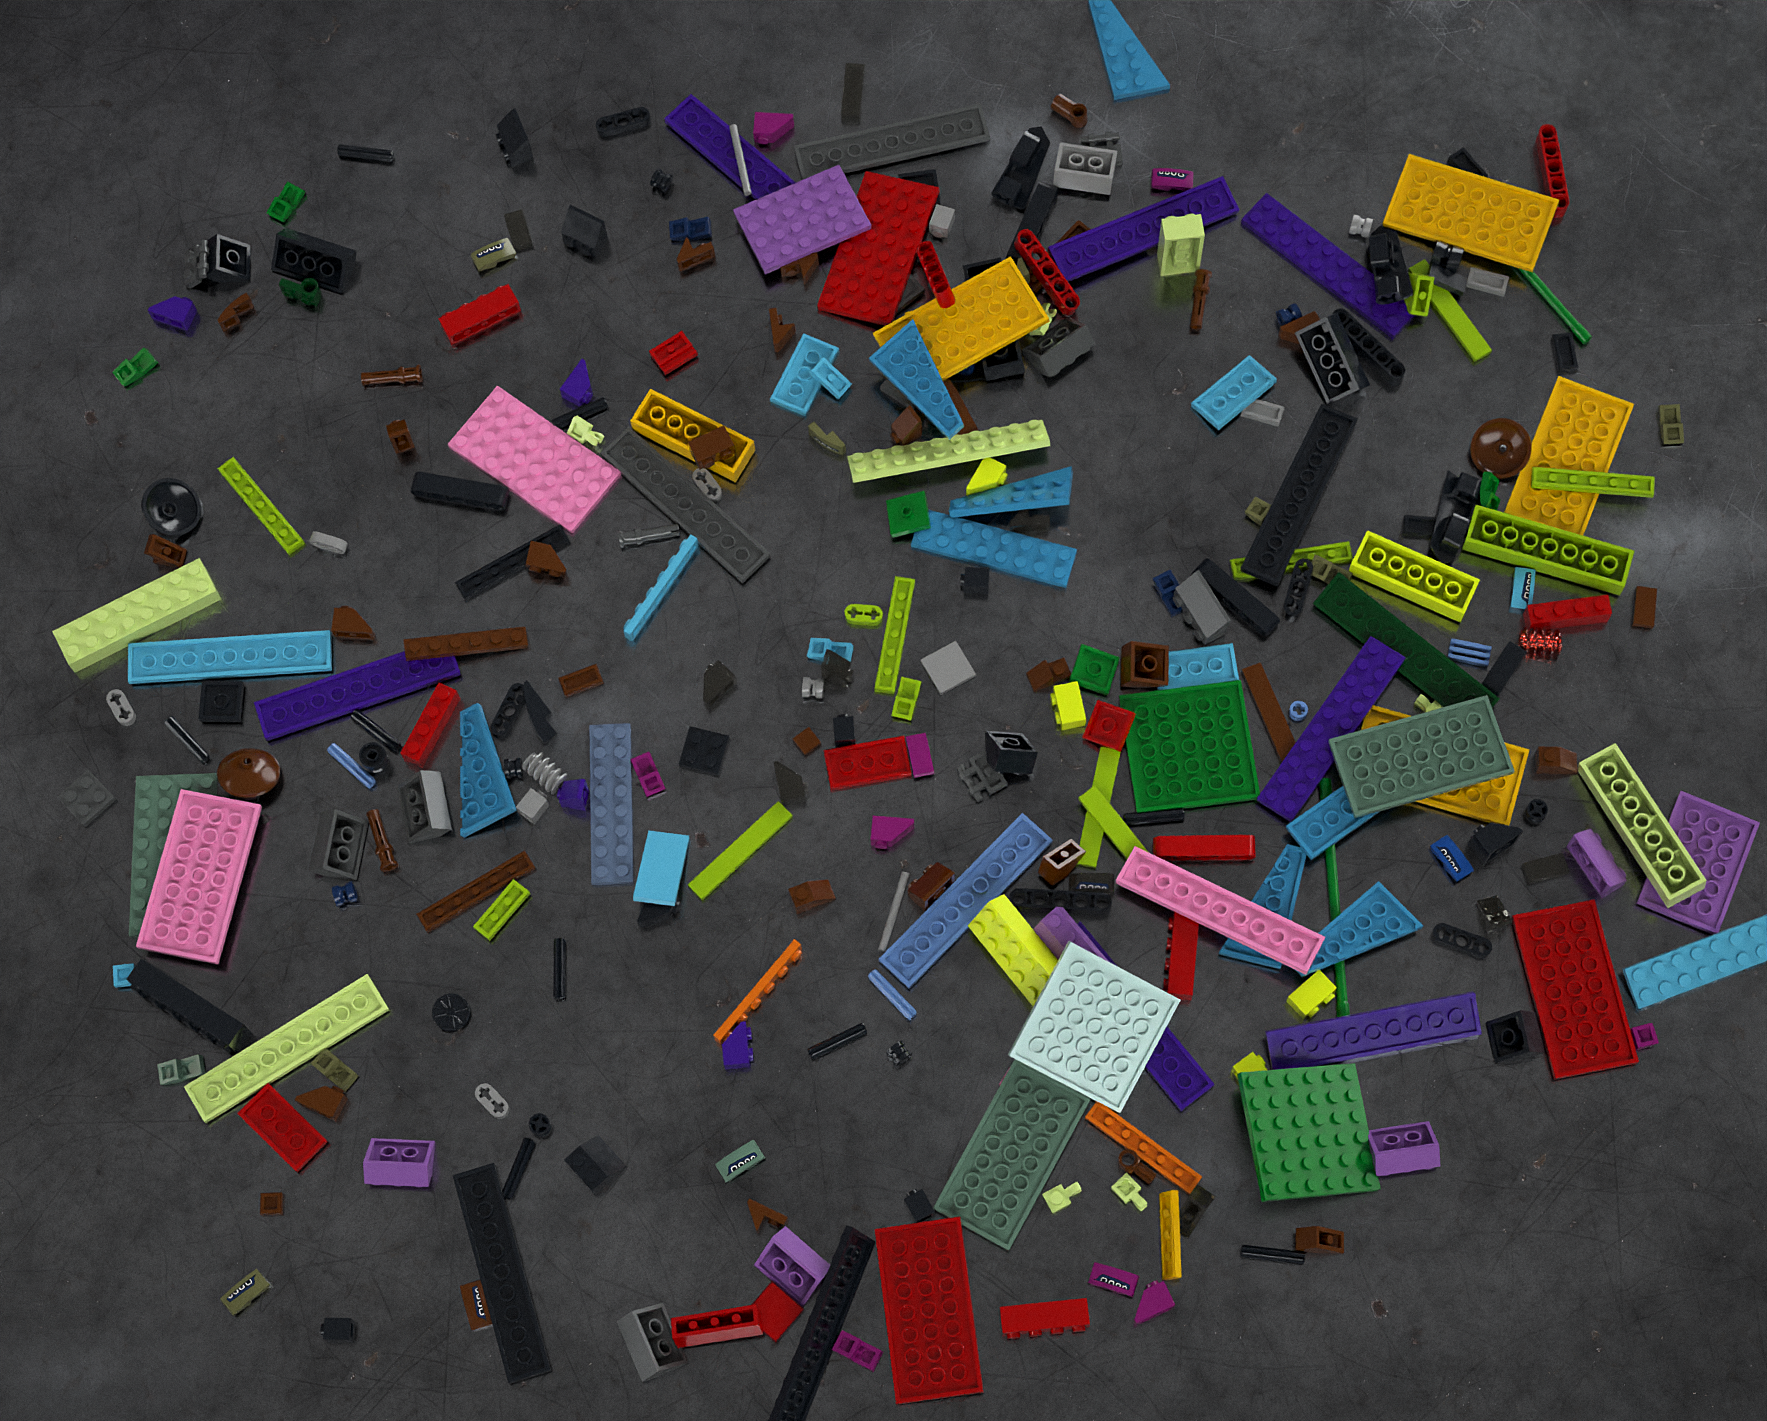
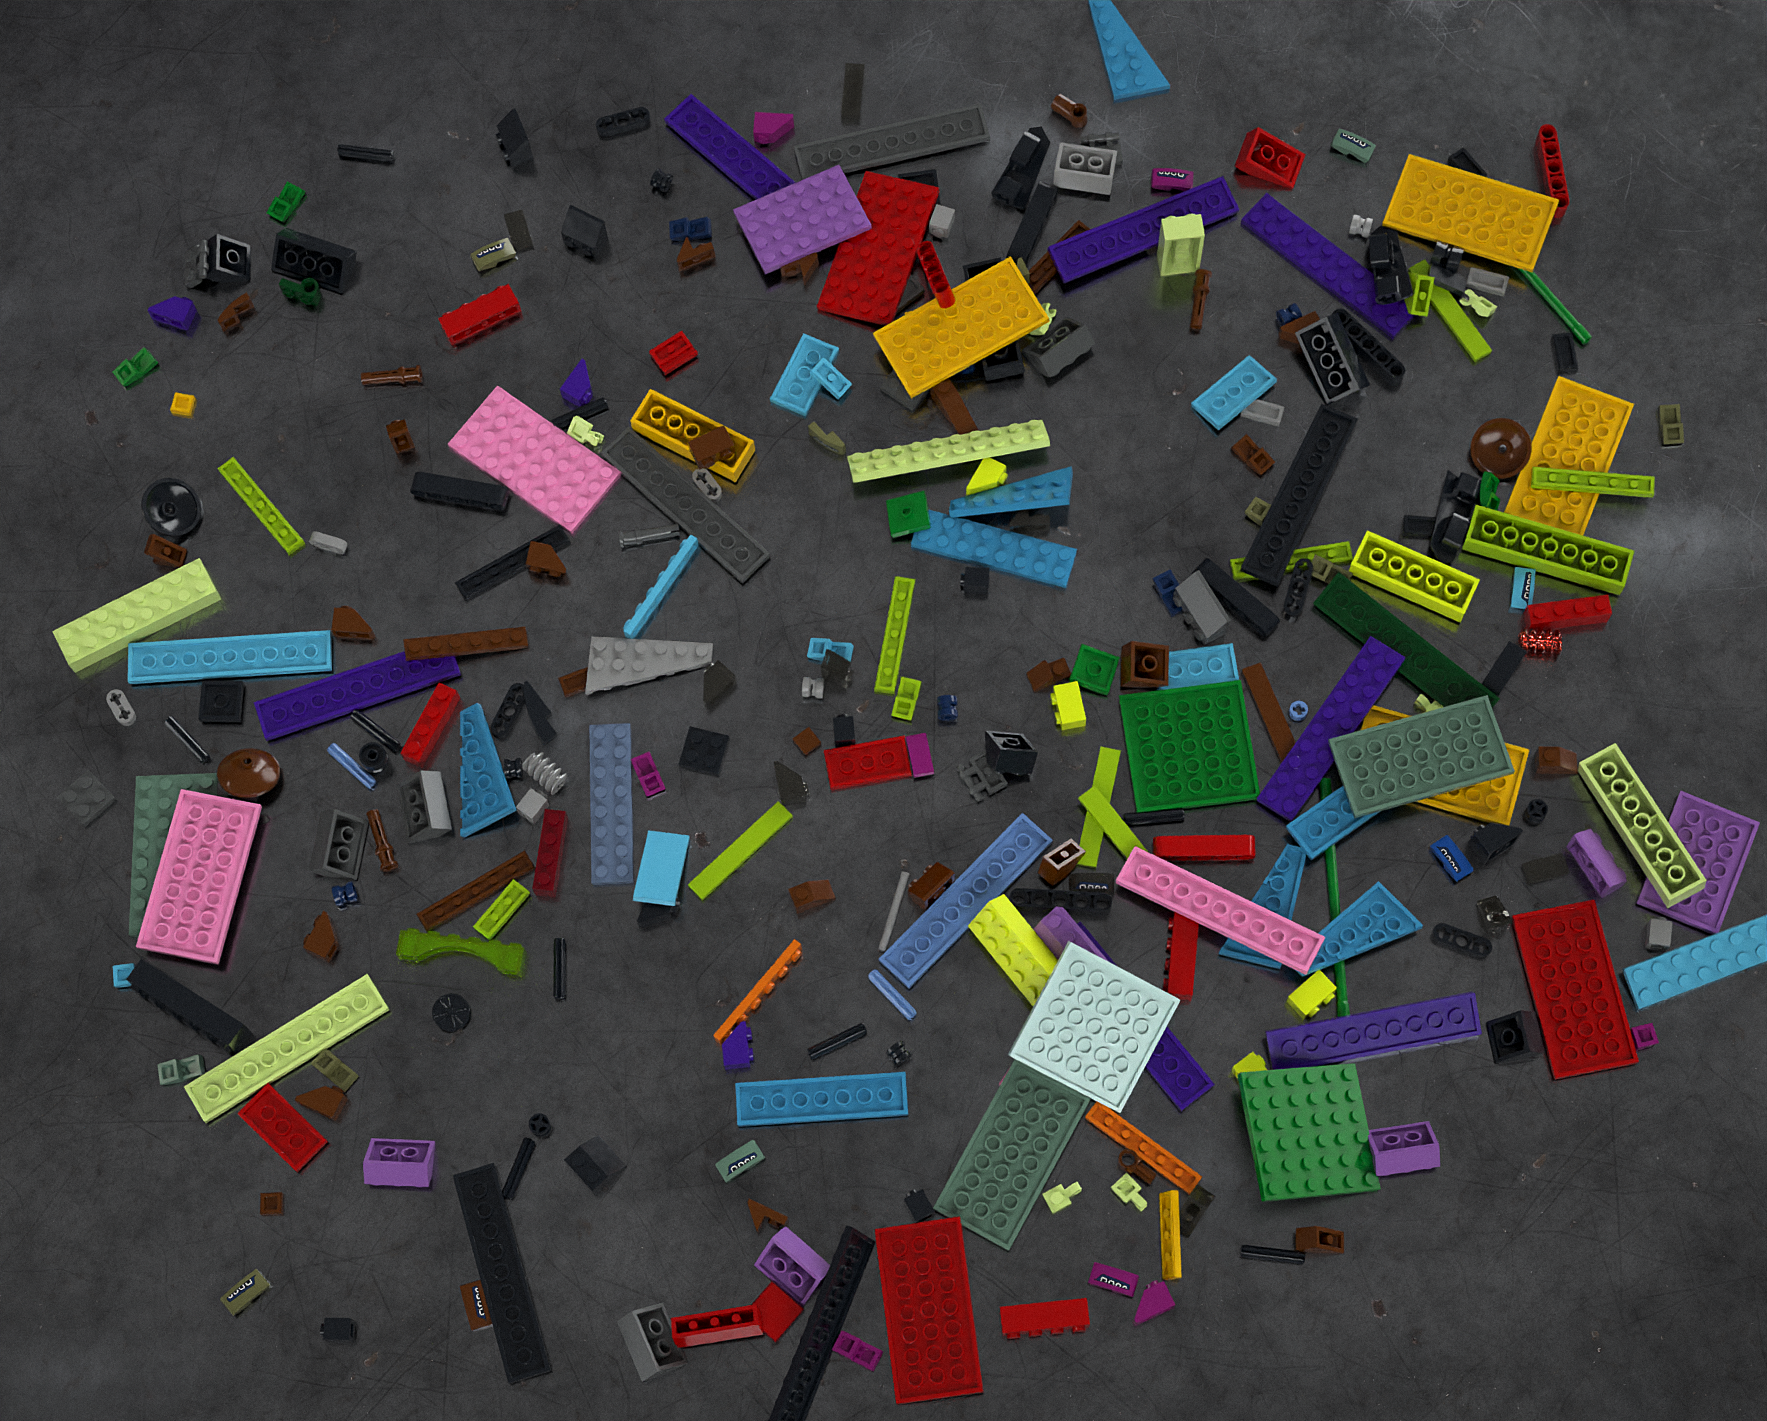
(182, 404): none -> yellow tile
(323, 939): none -> reddish brown slope
(419, 946): none -> clear neon green arch
(496, 1097): light grey beam -> none
(550, 853): none -> dark red brick
(574, 794): dark purple slope -> none
(638, 660): none -> light grey wing
(740, 159): light grey bar -> none
(780, 332): reddish brown slope -> none
(821, 1099): none -> dark azure plate
(864, 618): lime beam -> none
(889, 830): magenta slope -> none
(906, 427): reddish brown slope -> none
(912, 371): dark azure wing -> none
(947, 707): none -> dark blue wheel
(948, 668): light grey tile -> none
(1046, 262): red beam -> none
(1109, 725): red plate -> none
(1252, 455): none -> reddish brown slope
(1269, 158): none -> red slope
(1348, 142): none -> sand green slope
(1470, 645): medium blue tile -> none
(1480, 304): none -> yellowish green plate
(1644, 607): reddish brown tile -> none
(1658, 934): none -> light grey brick

